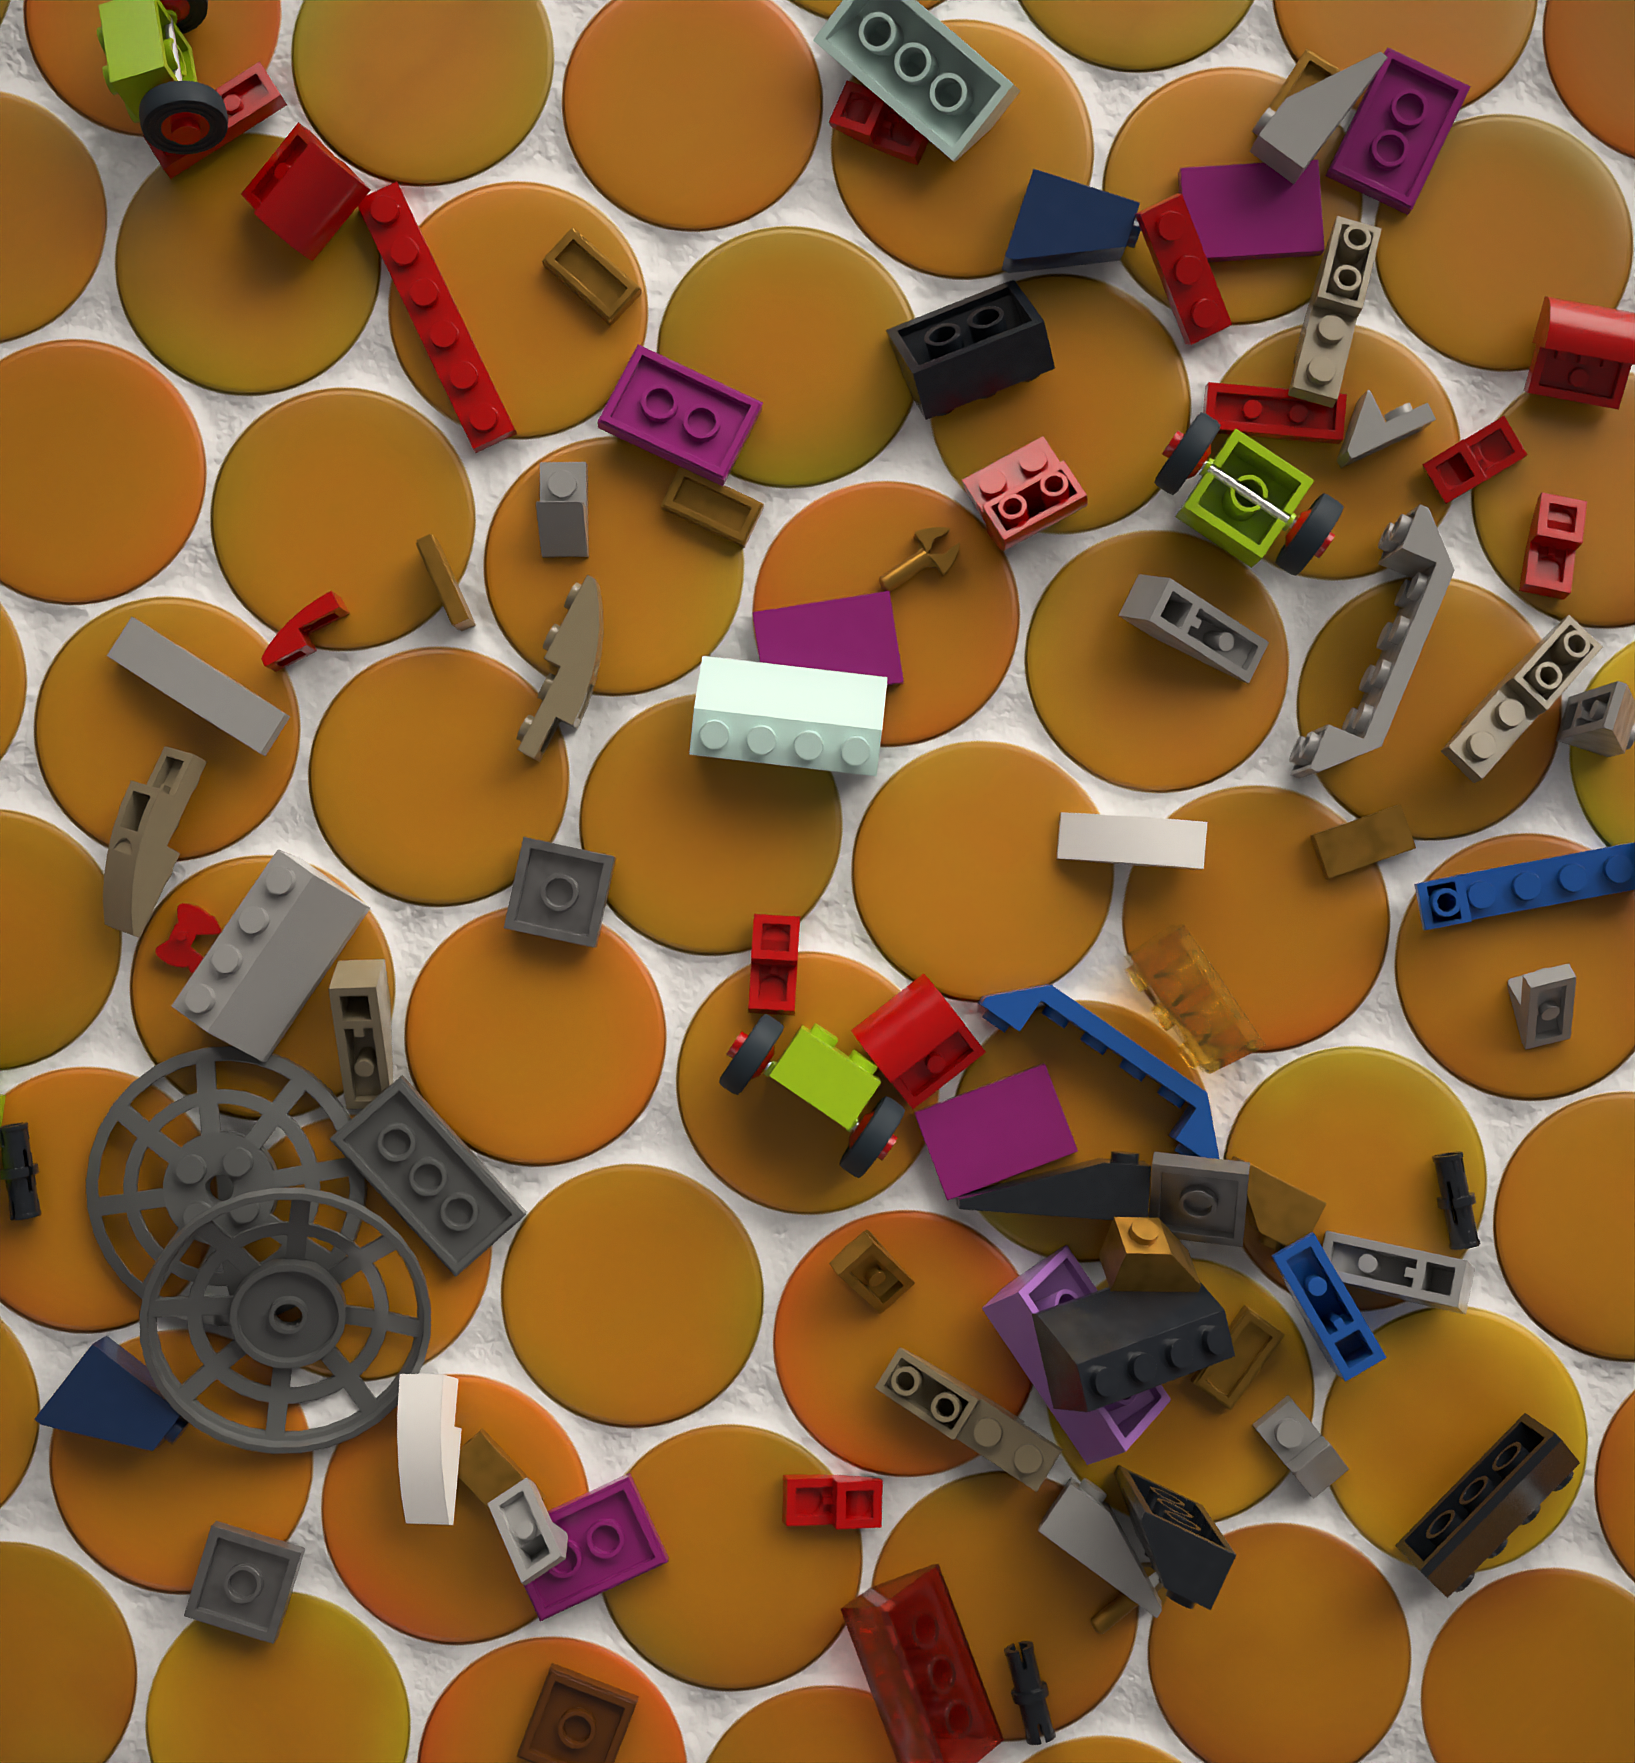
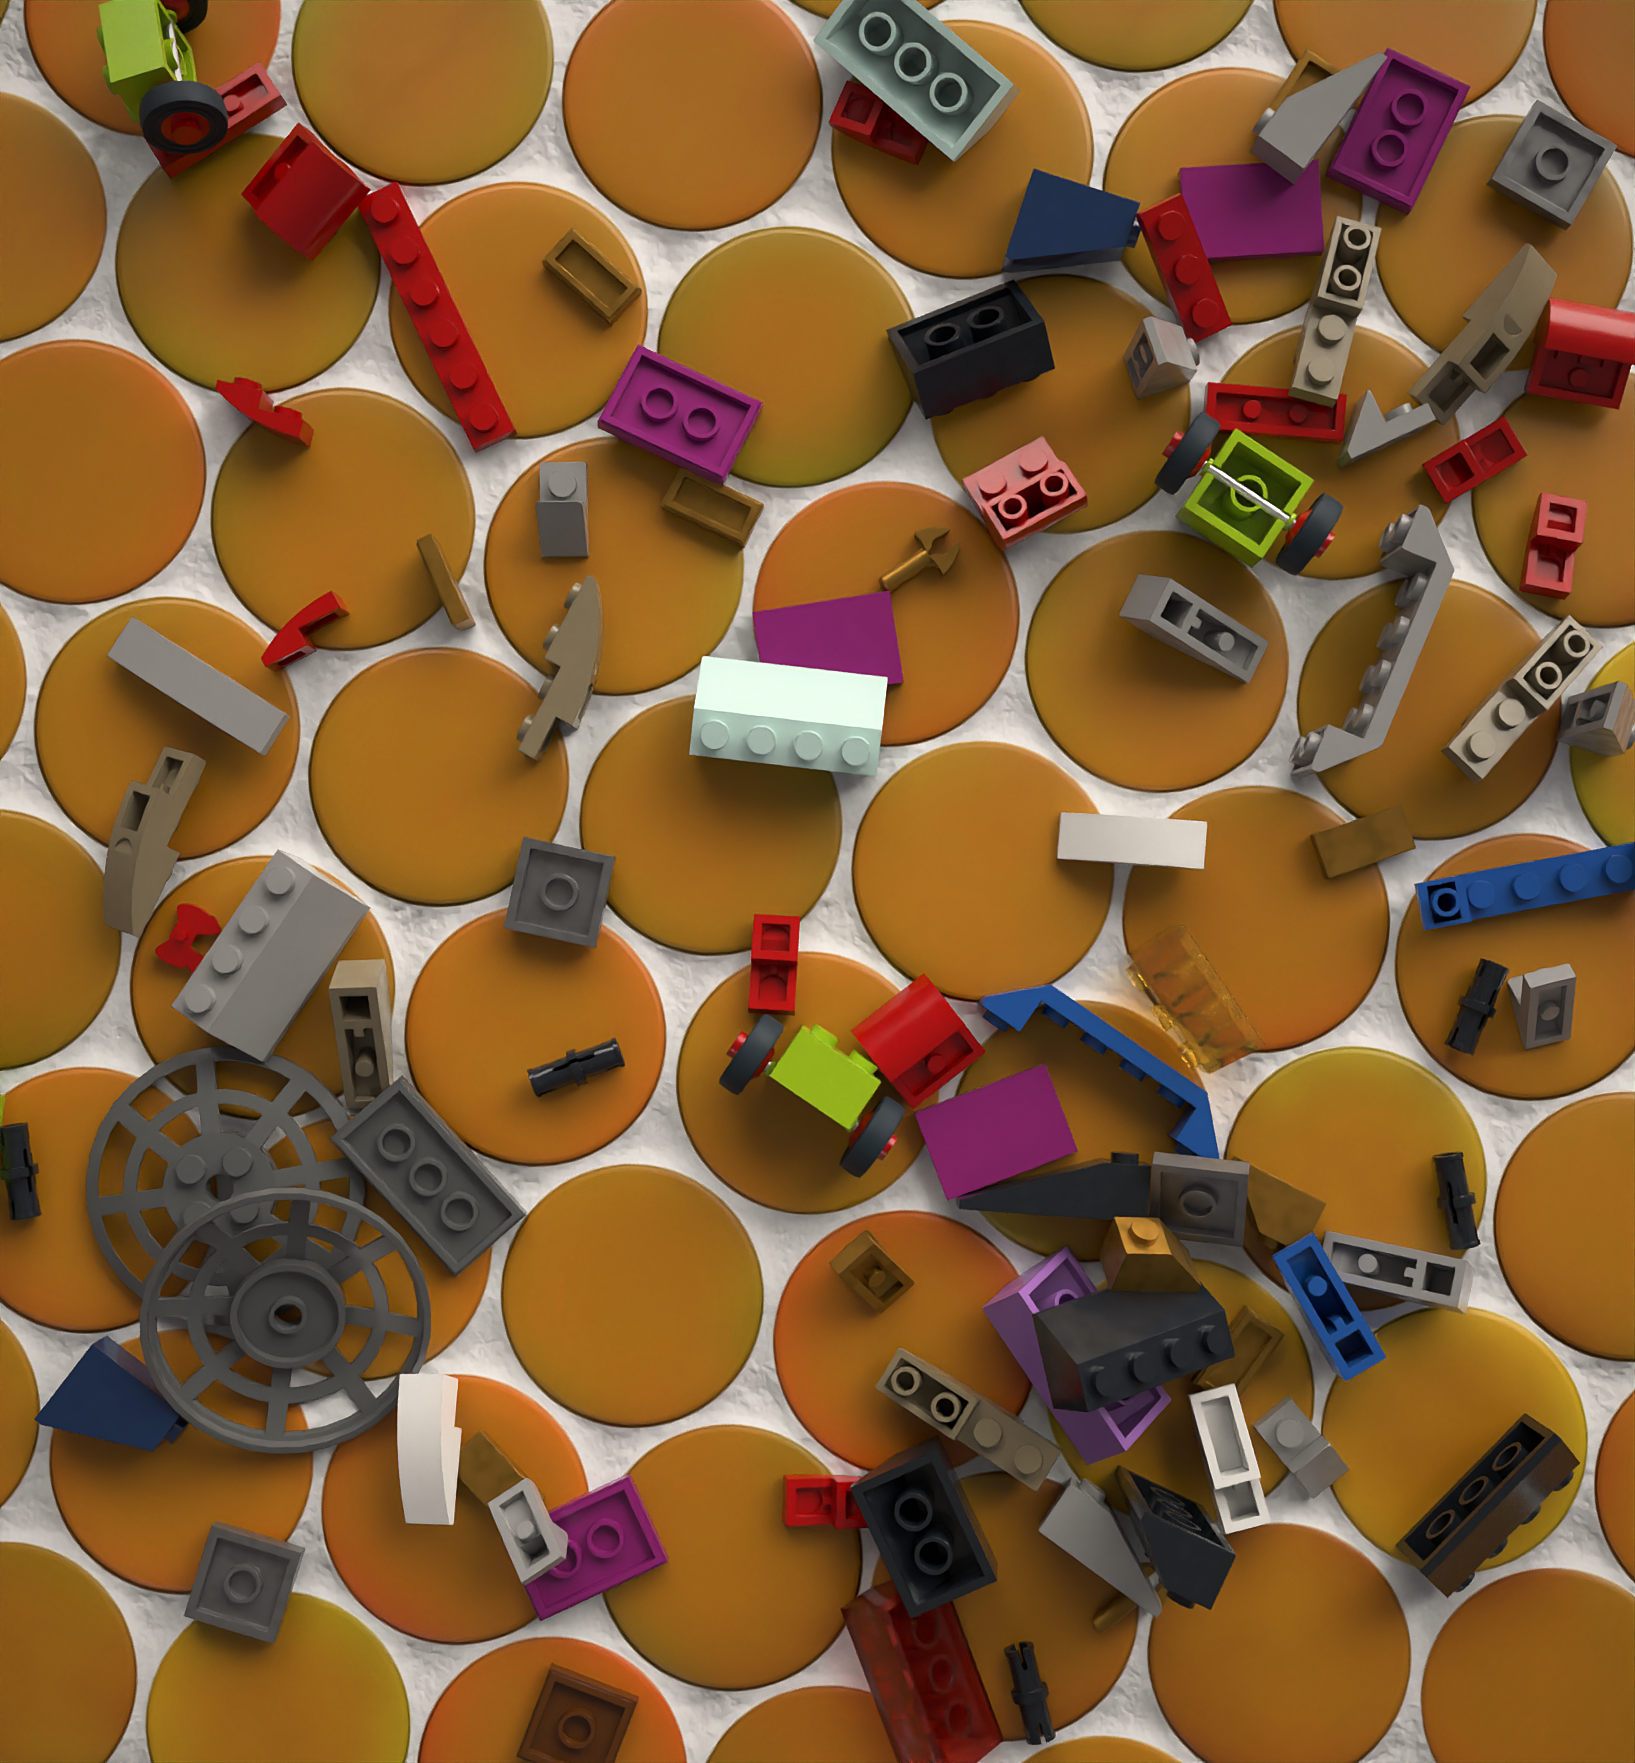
(257, 407): none -> red slope
(576, 1067): none -> black pin
(925, 1527): none -> black slope
(1160, 357): none -> light grey slope
(1228, 1459): none -> white slope
(1477, 1006): none -> black pin
(1491, 339): none -> dark tan slope
(1551, 165): none -> flat silver plate

